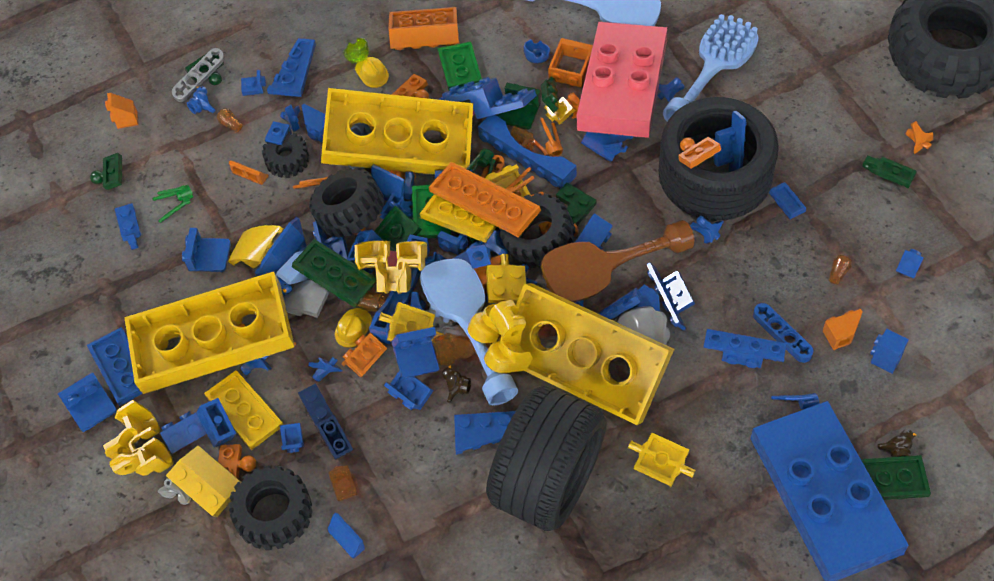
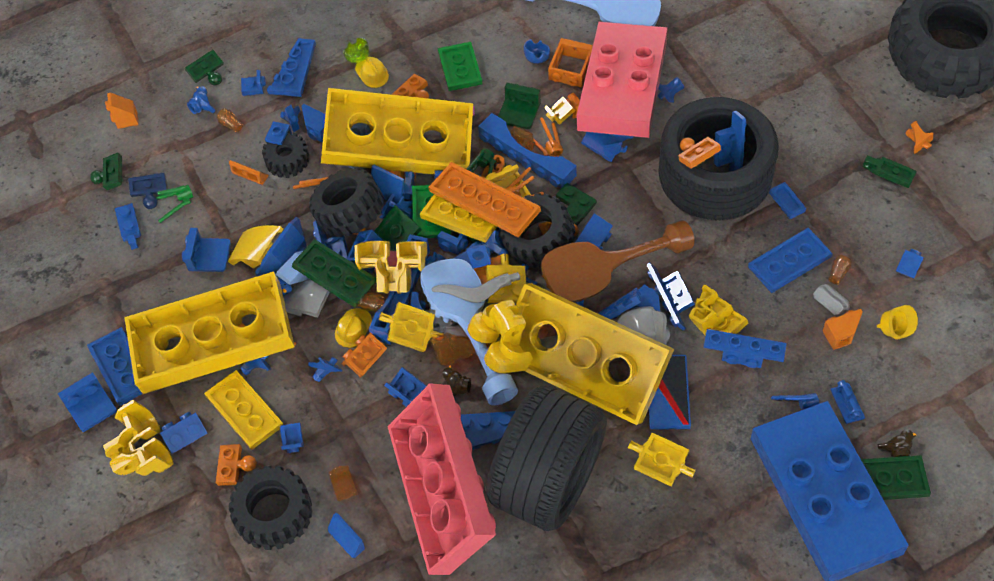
(148, 186): none -> dark blue plate
(170, 490): light grey plant -> none
(201, 77): light grey beam -> none
(204, 480): yellow slope -> none
(216, 422): blue brick -> none
(325, 421): dark blue slope -> none
(415, 352): blue bracket -> none
(423, 28): orange slope -> none
(441, 480): none -> coral plate
(479, 293): none -> light grey piece
(488, 98): blue bracket -> none
(550, 94): dark green hinge -> none
(671, 401): none -> tile
(707, 229): blue piece -> none
(716, 314): none -> yellow slope
(722, 47): light blue piece -> none
(786, 330): blue beam -> none
(789, 260): none -> blue tile
(831, 300): none -> light grey piece
(847, 402): none -> blue hinge
(888, 350): blue brick -> none
(899, 322): none -> yellow piece

